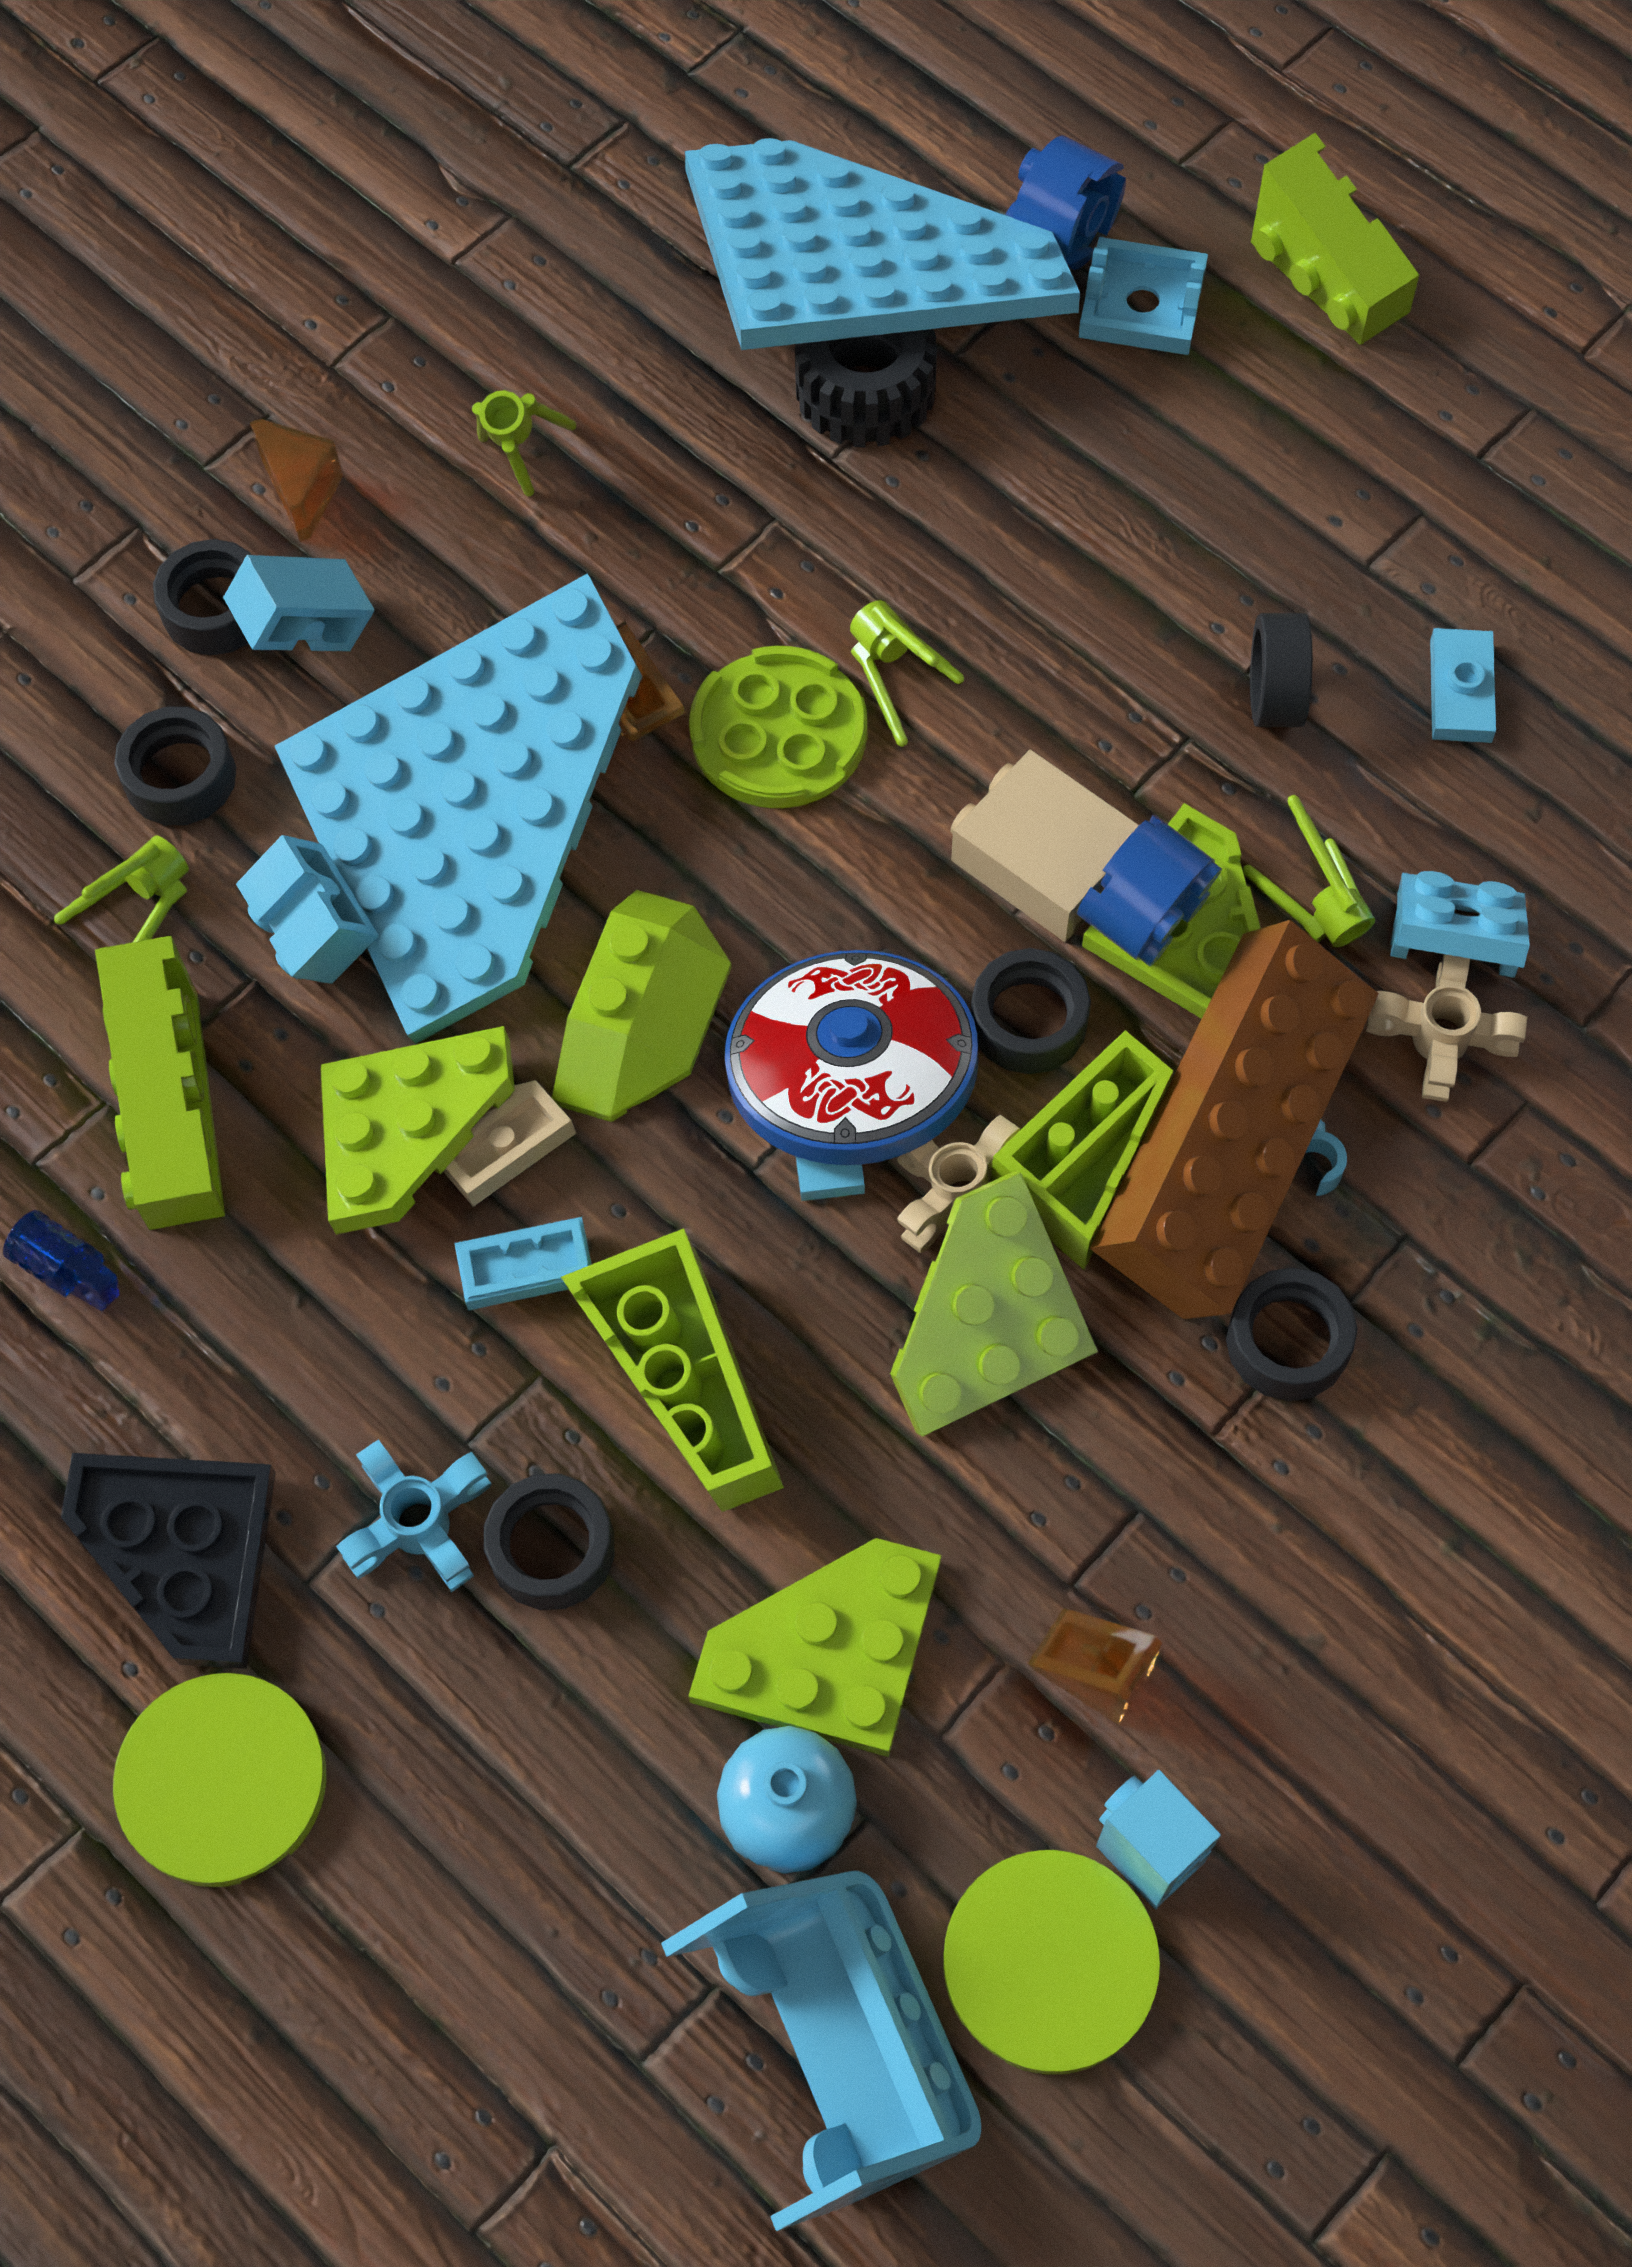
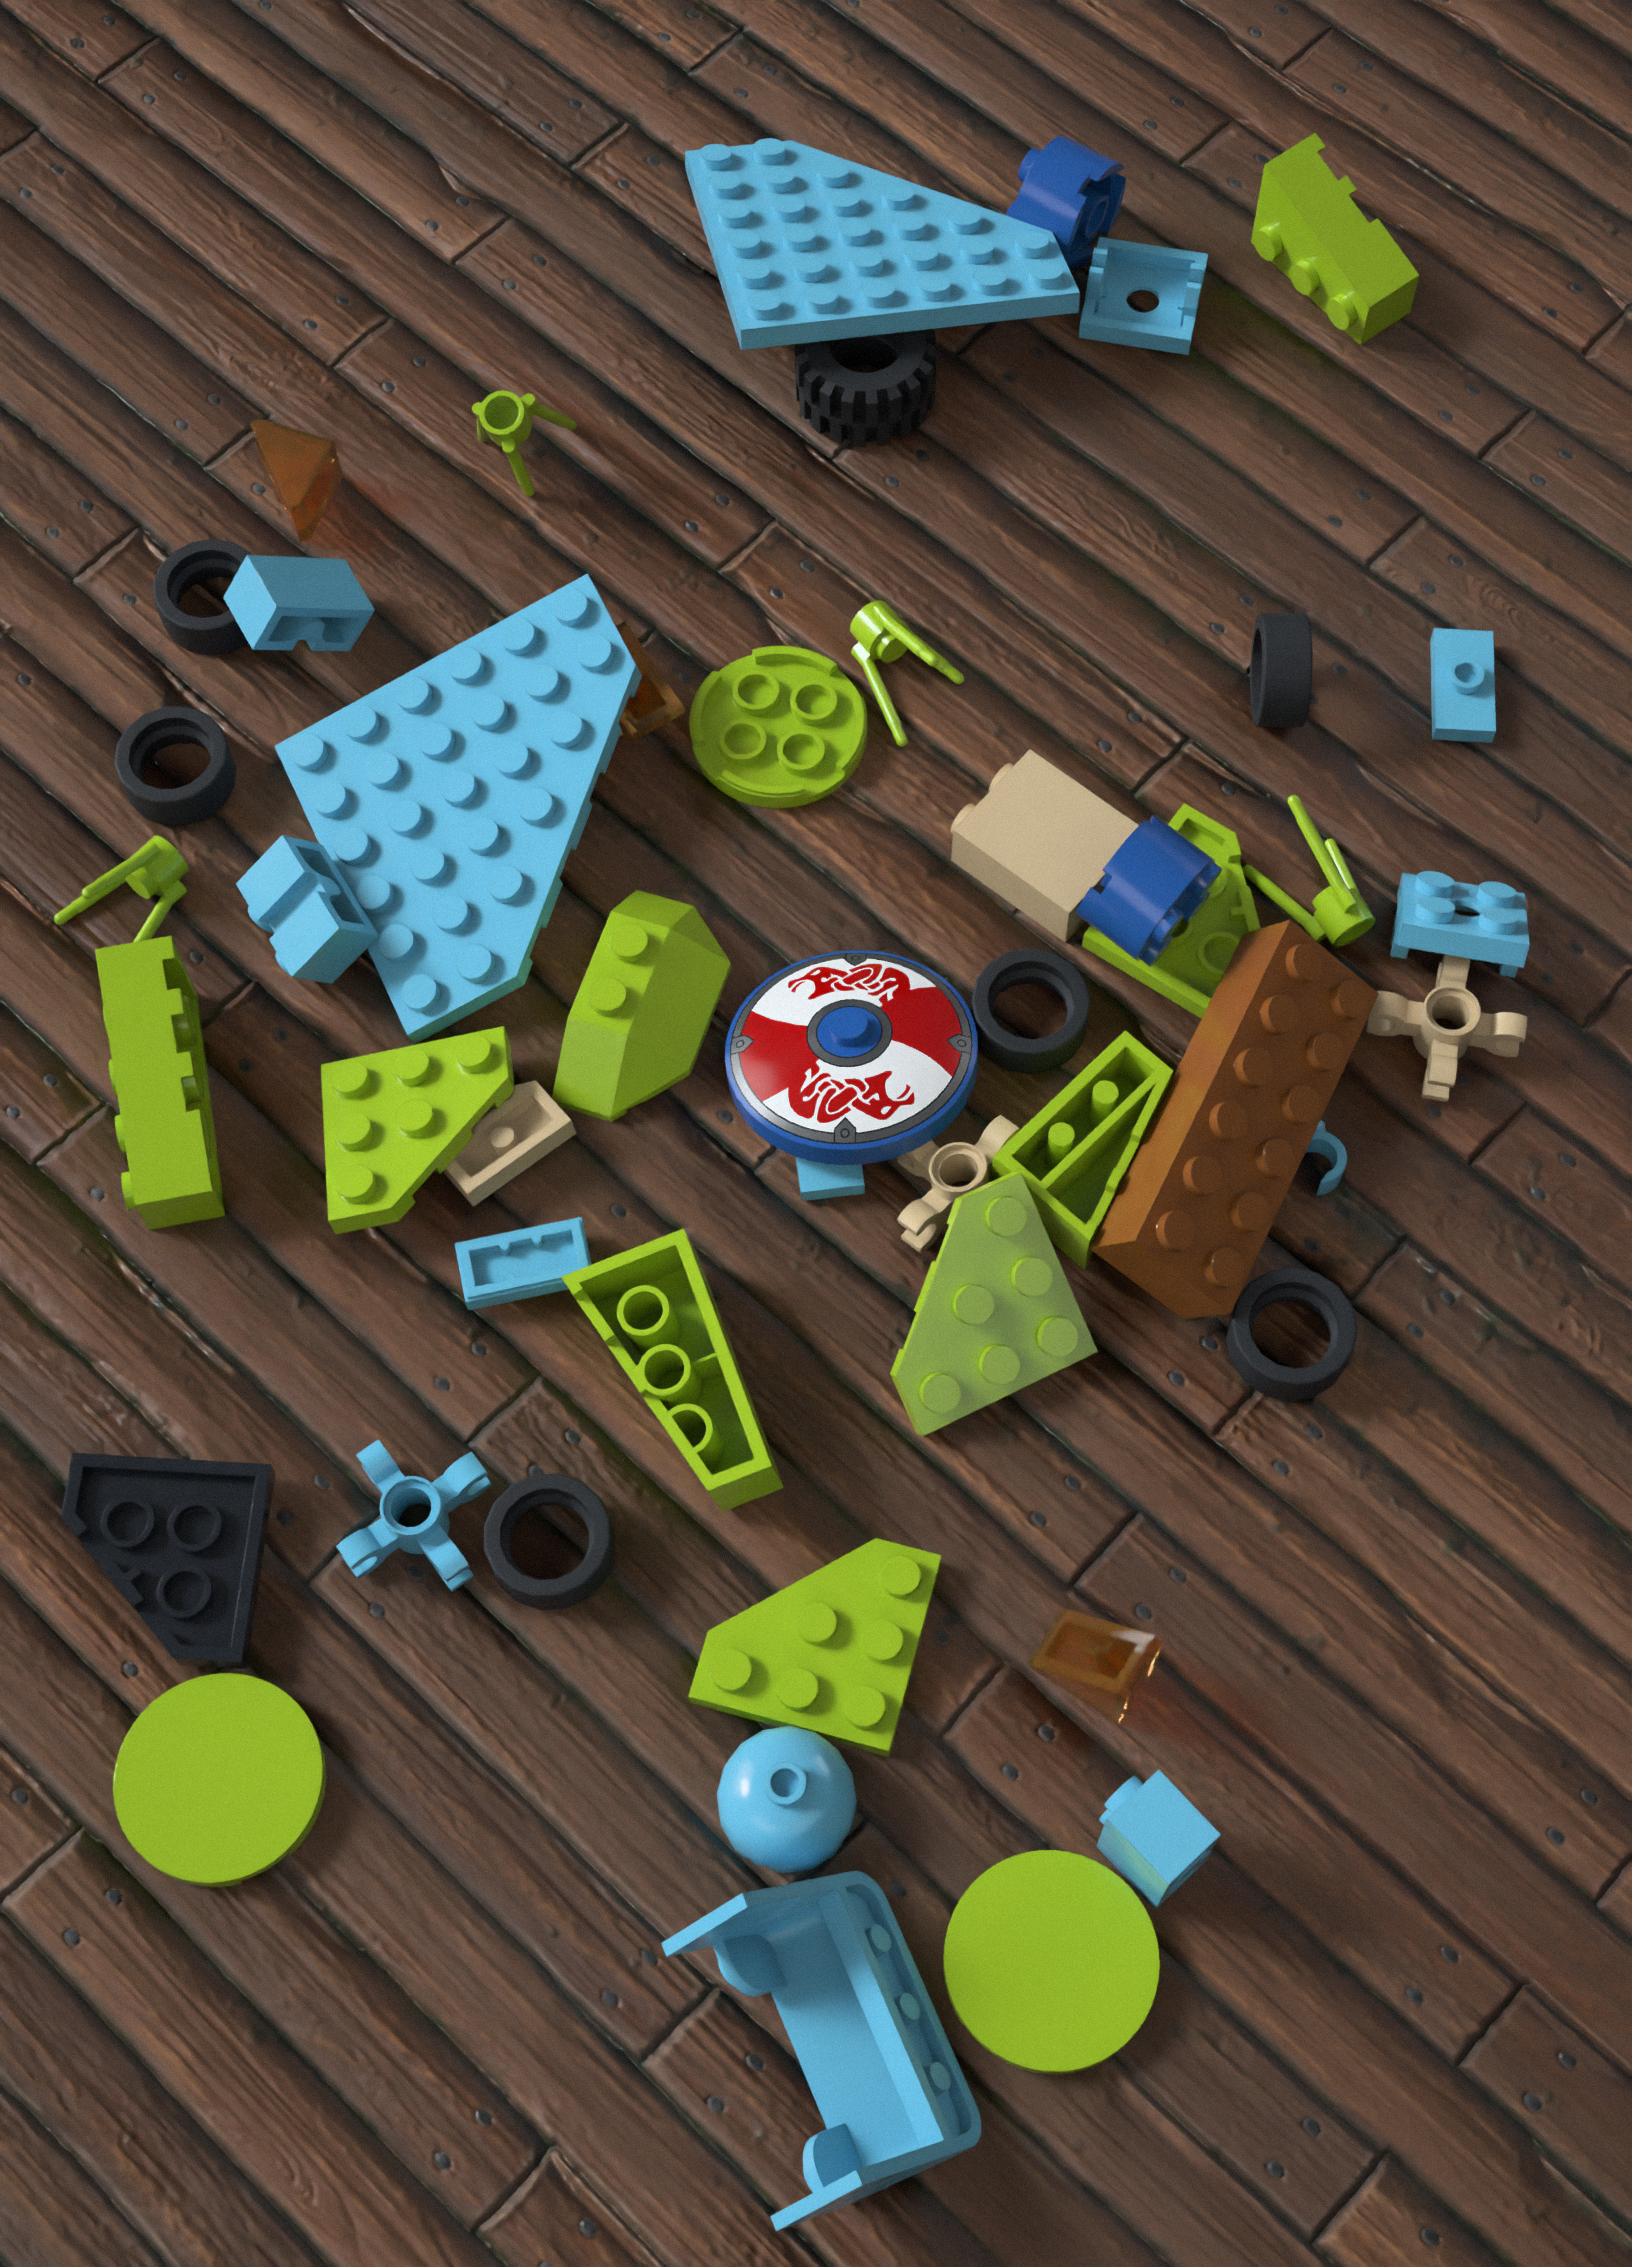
(60, 1260): clear blue hinge -> none

